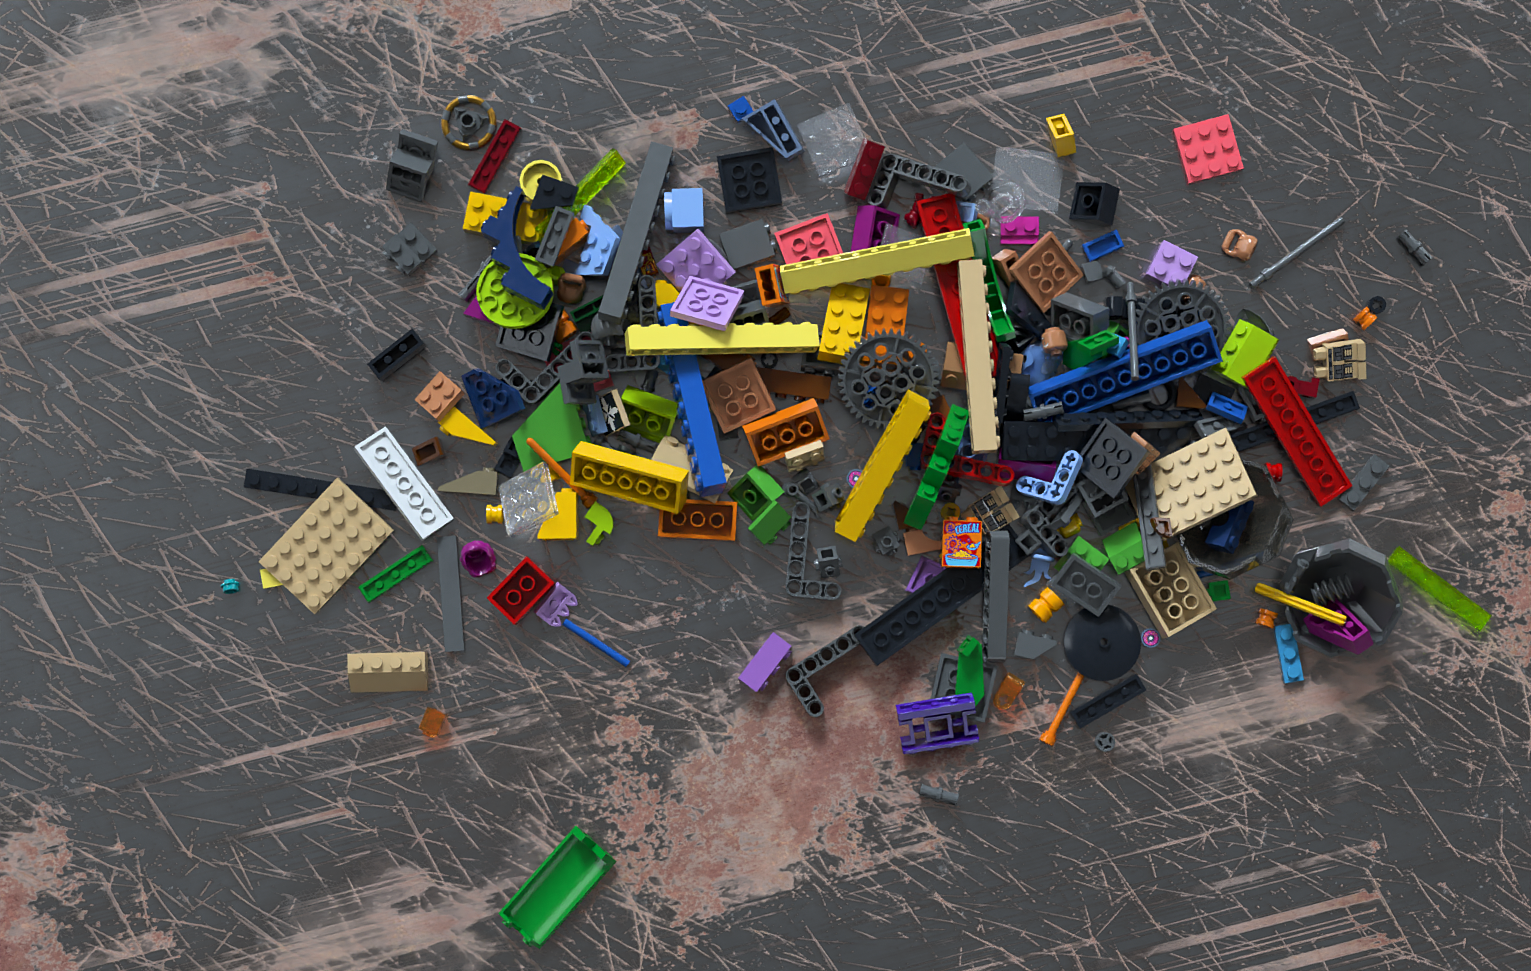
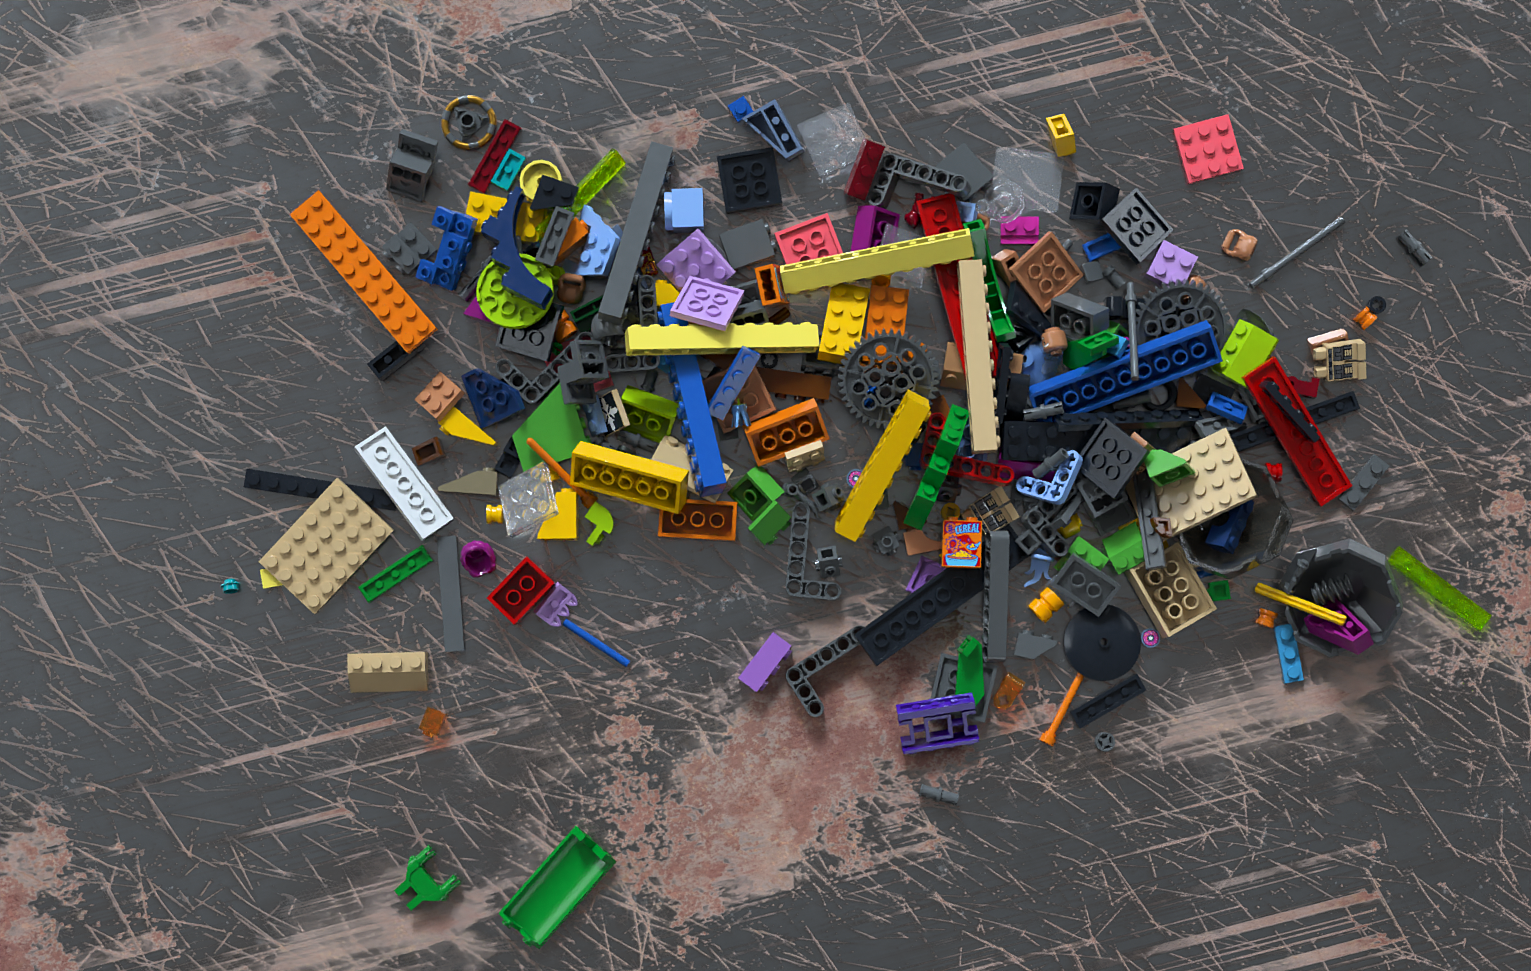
(363, 272): none -> orange plate
(423, 883): none -> green connector
(452, 251): none -> blue bracket
(508, 170): none -> teal plate
(733, 382): none -> blue plate
(739, 414): none -> flat silver piece
(884, 504): none -> dark grey slope
(1050, 463): none -> dark grey pin
(1136, 226): none -> plate
(1166, 467): none -> bright green slope
(1296, 417): none -> black plate

